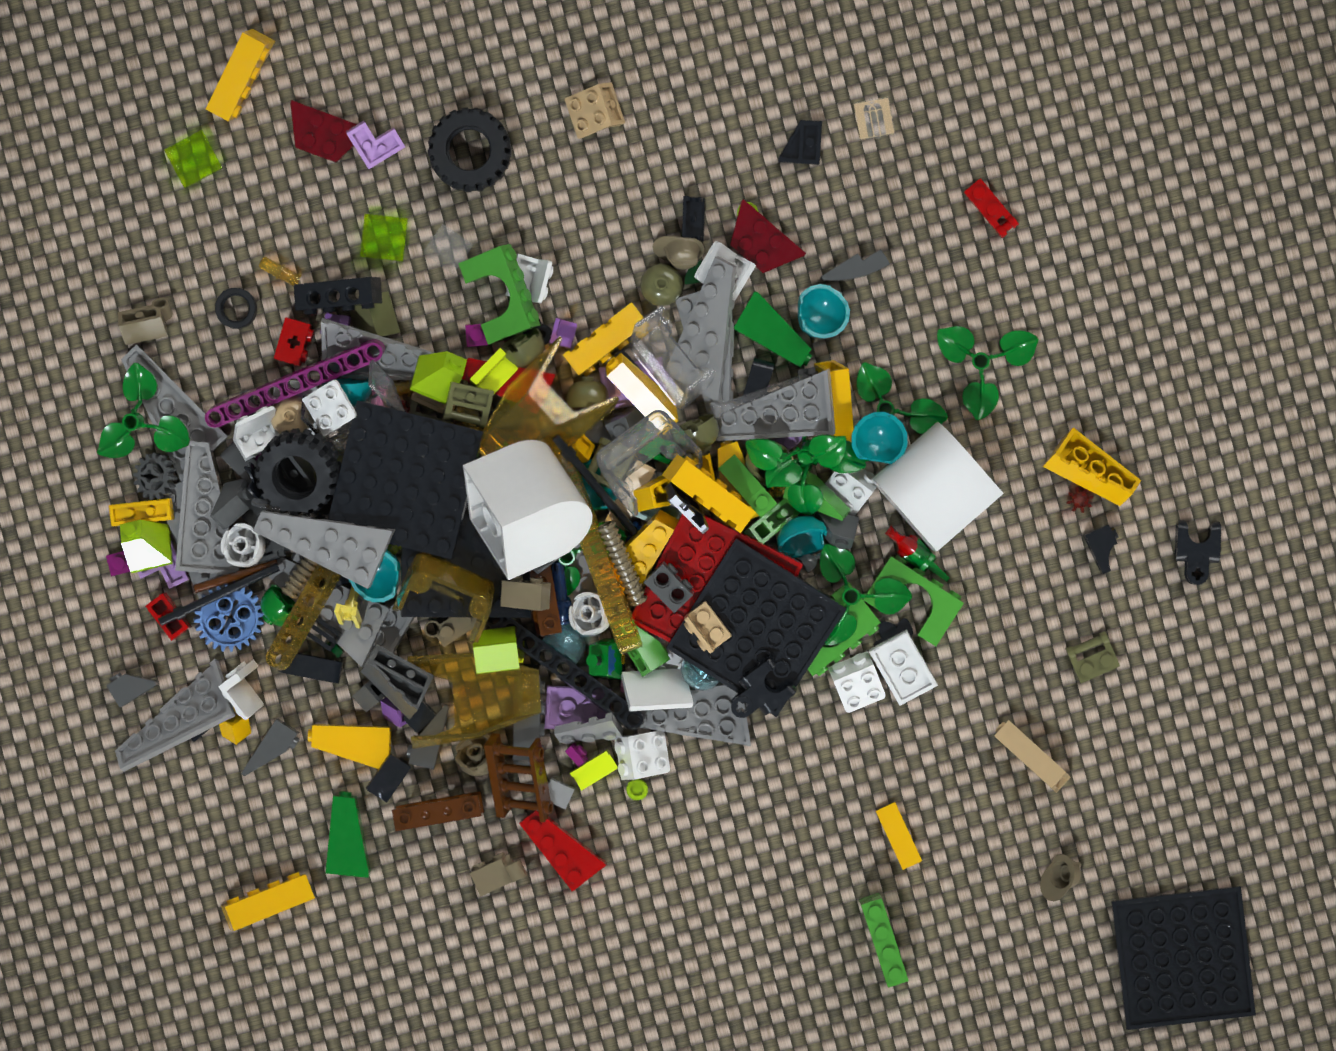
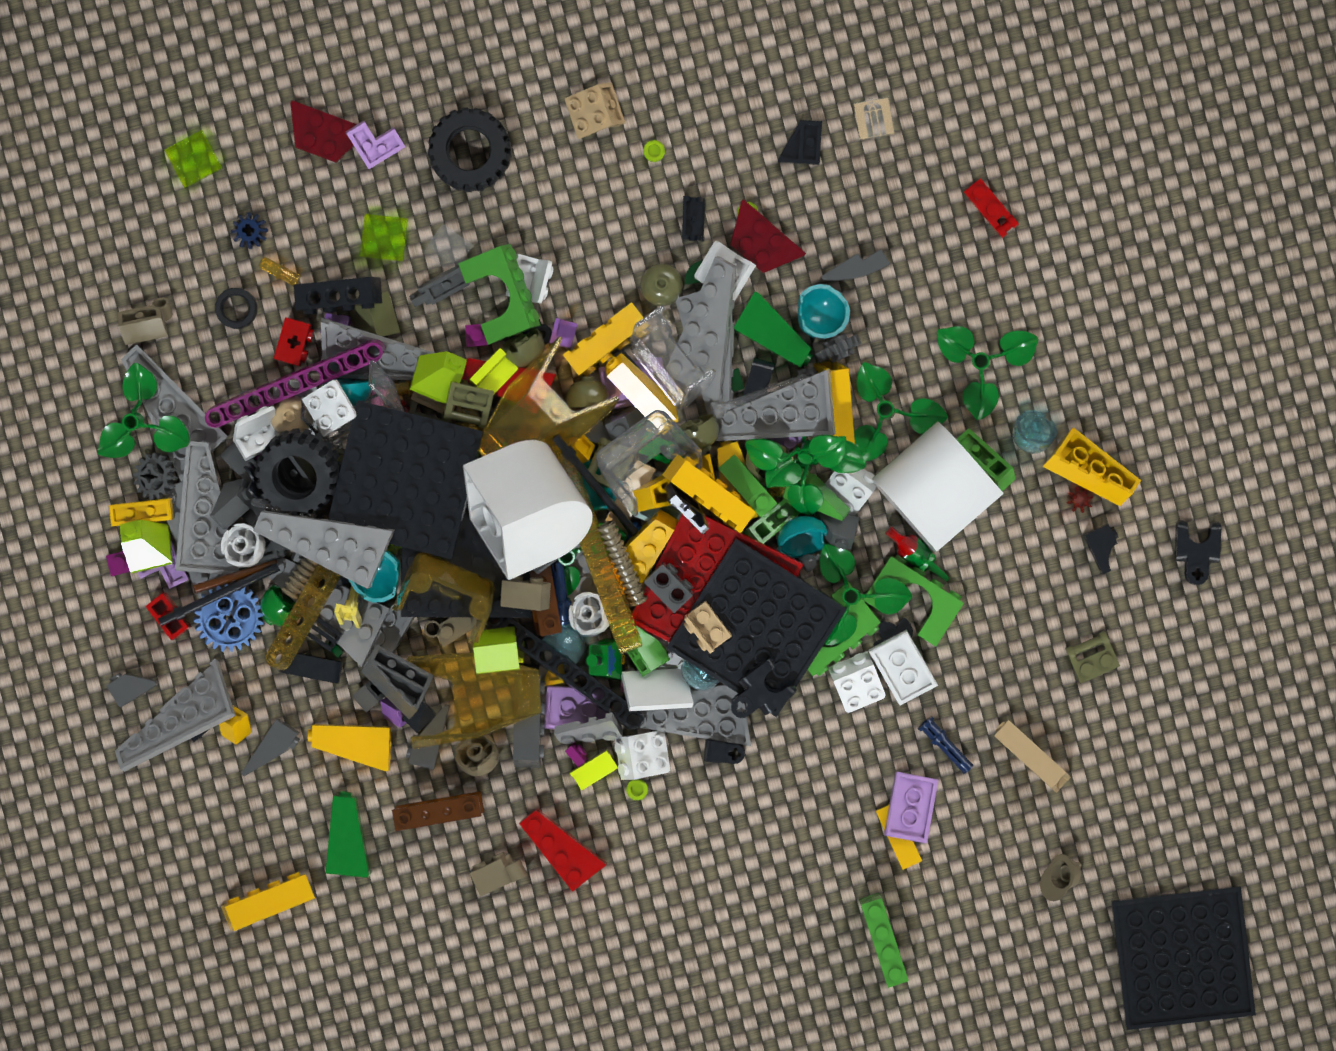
(239, 691): white bracket -> none
(240, 74): yellow wedge -> none
(244, 236): none -> dark blue gear
(388, 777): black panel -> none
(439, 287): none -> dark grey hinge
(502, 785): reddish brown fence -> none
(550, 679): none -> yellow tile
(560, 792): light grey brick -> none
(654, 151): none -> lime tile
(680, 251): dark tan piece -> none
(718, 752): none -> black piece
(736, 381): none -> dark green tile
(838, 348): none -> dark grey gear
(879, 438): teal cylinder -> none
(911, 807): none -> lavender tile
(939, 738): none -> dark blue pin
(991, 462): none -> bright green slope
(1033, 432): none -> clear light blue cylinder

